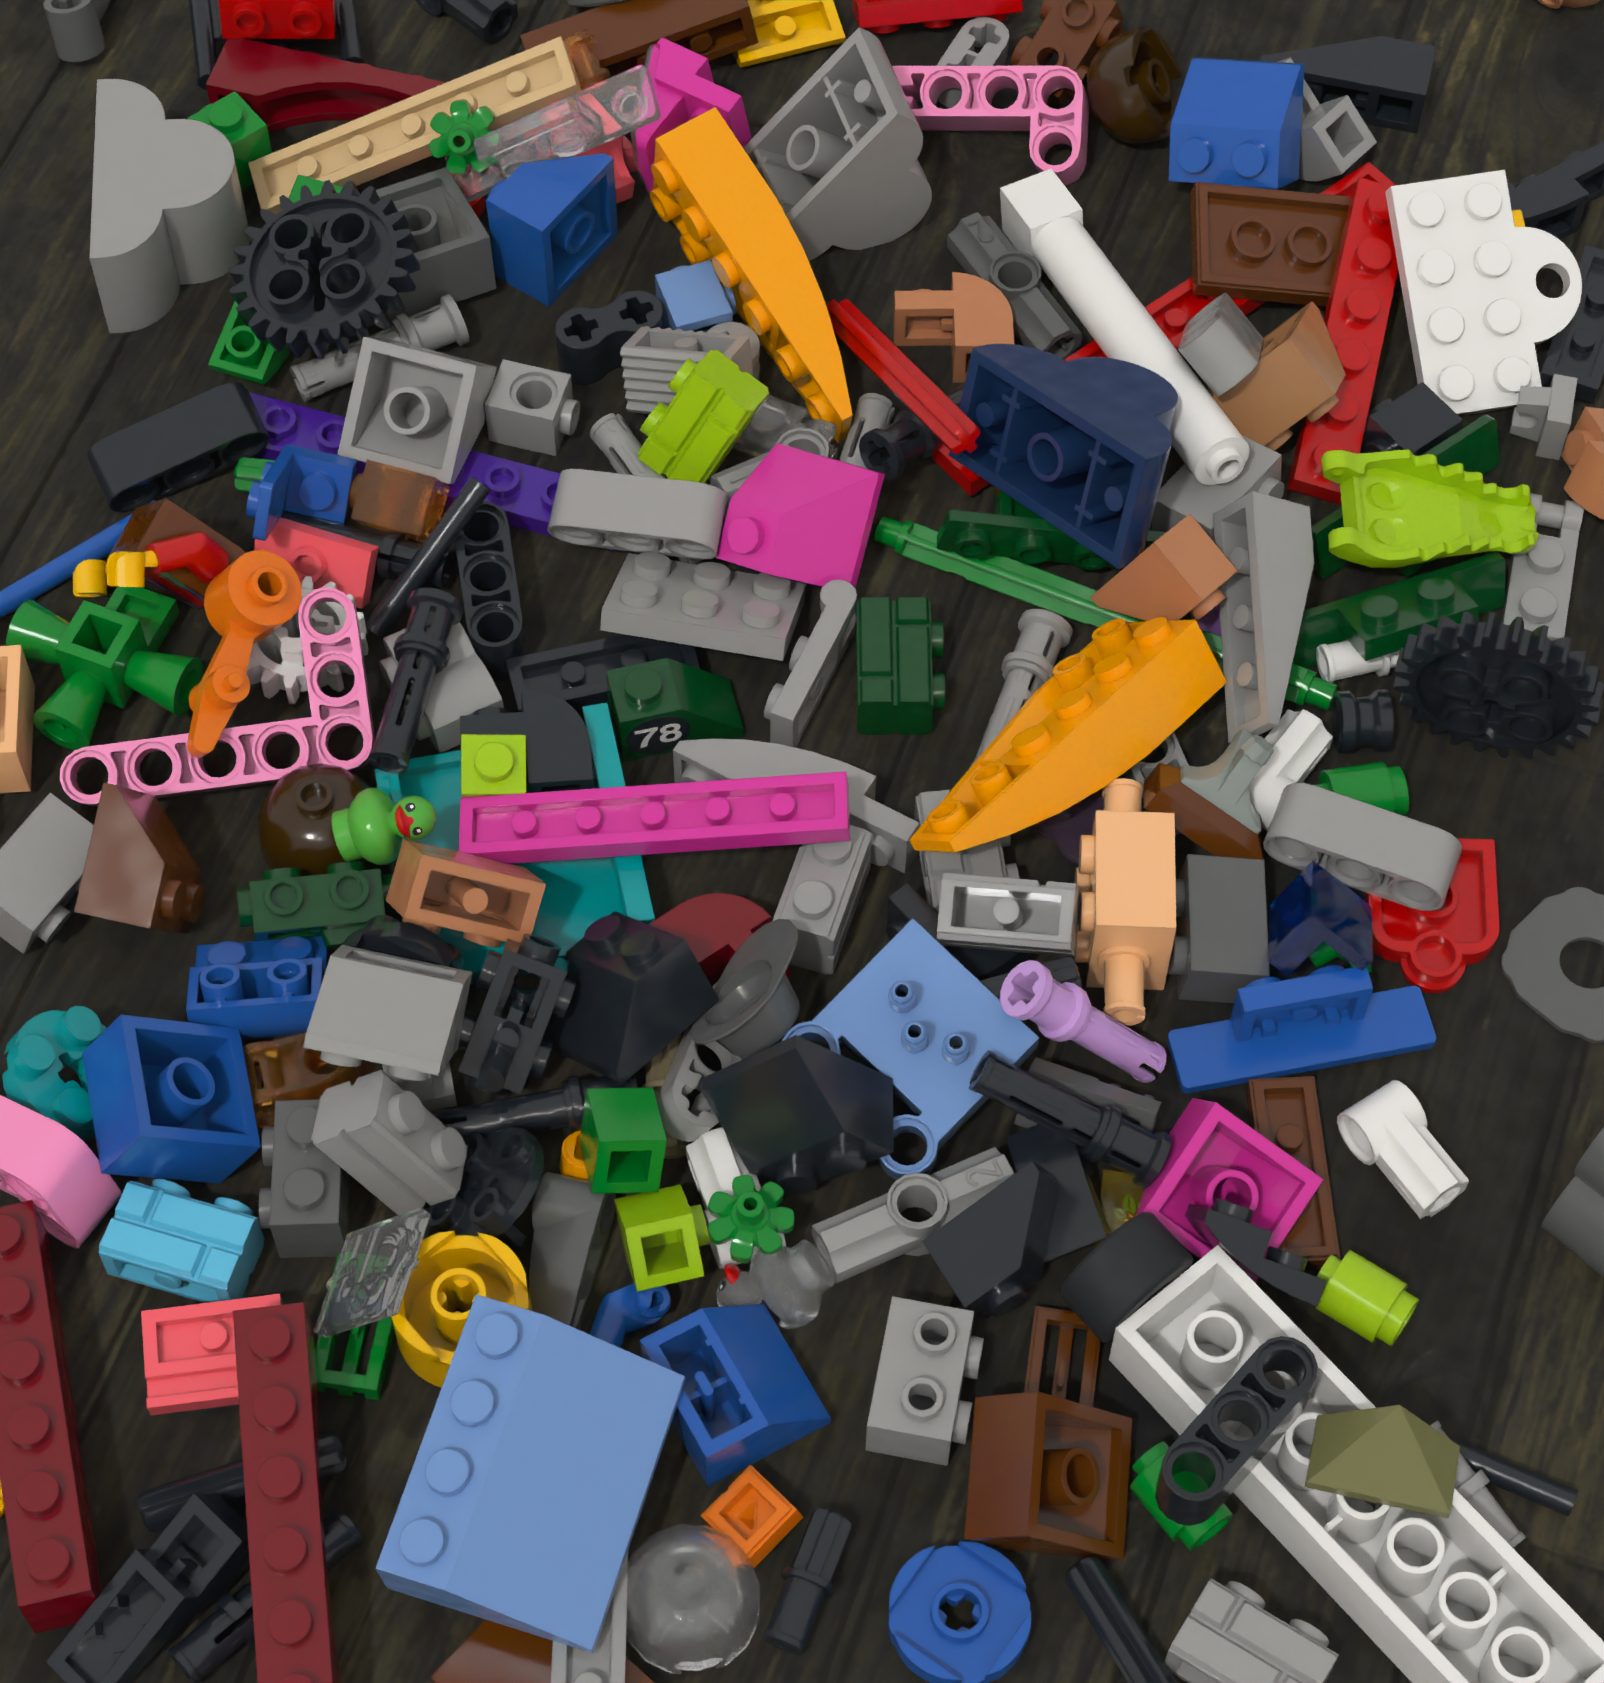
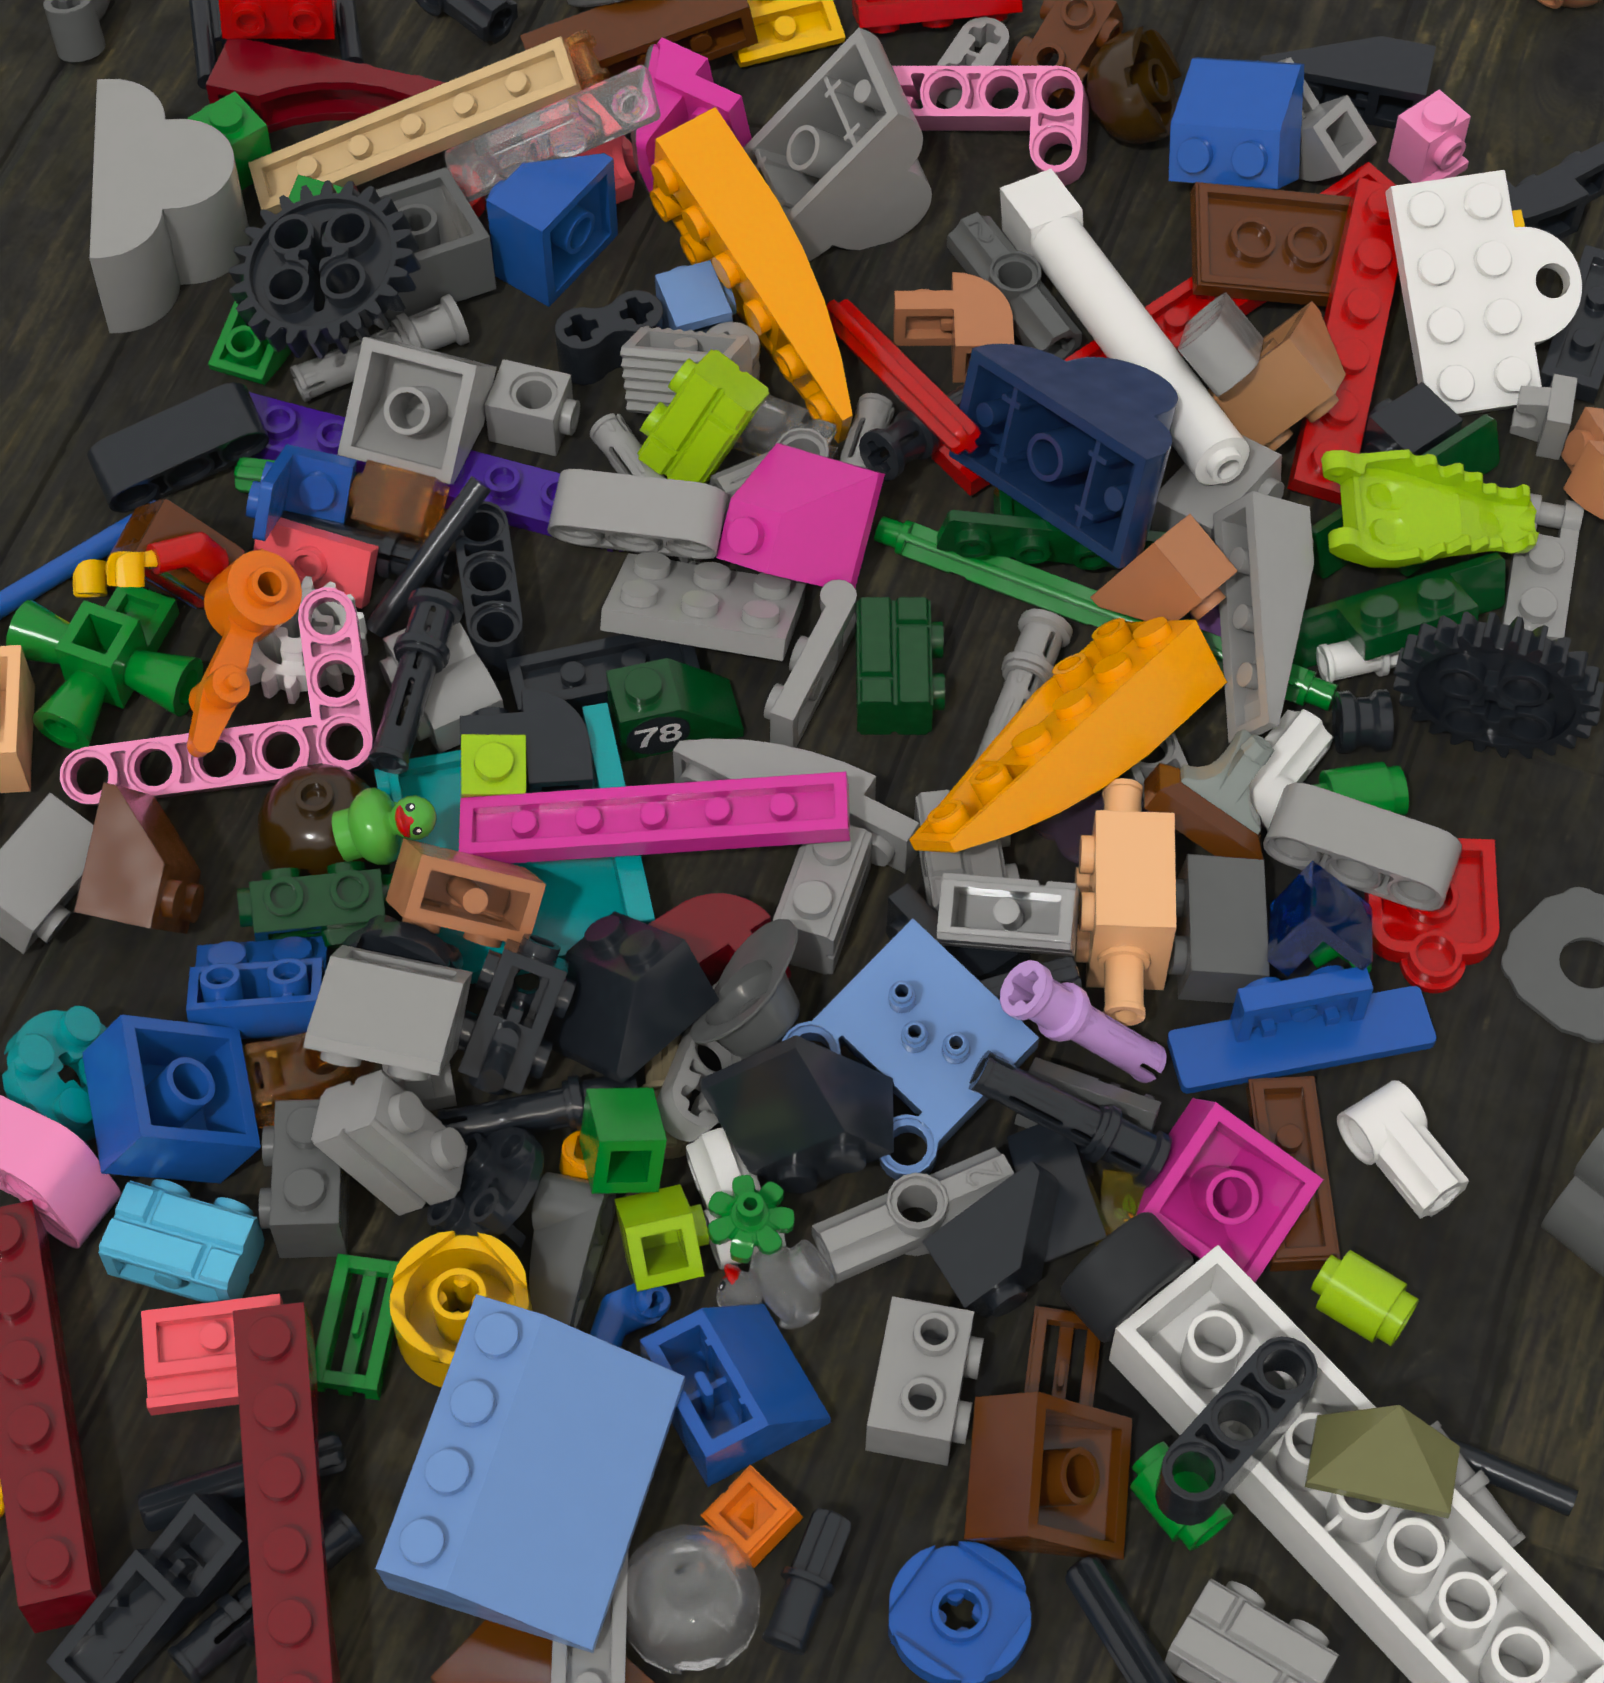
(372, 1273): clear piece -> none
(460, 124): green plant -> none
(1246, 1245): black slope -> none
(1430, 140): none -> bright pink brick

